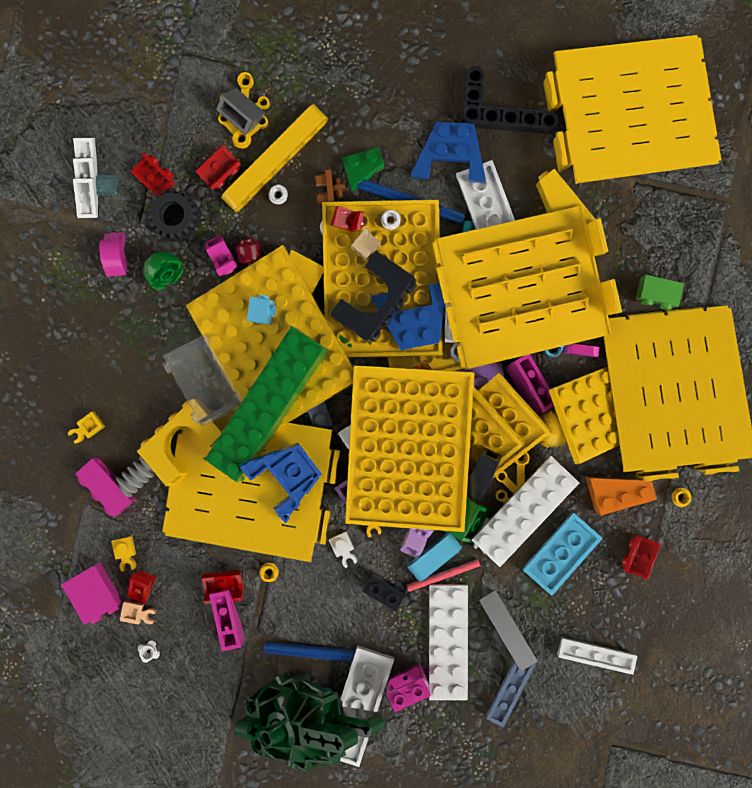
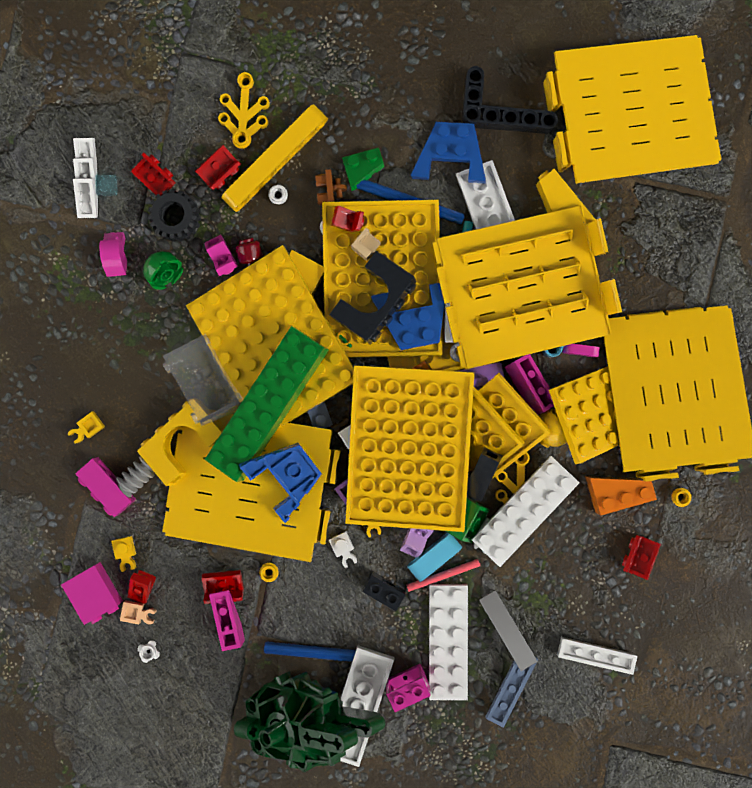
(240, 110): dark grey brick -> none
(261, 310): medium azure brick -> none
(390, 213): white plate -> none
(562, 553): medium azure plate -> none
(659, 291): bright green brick -> none

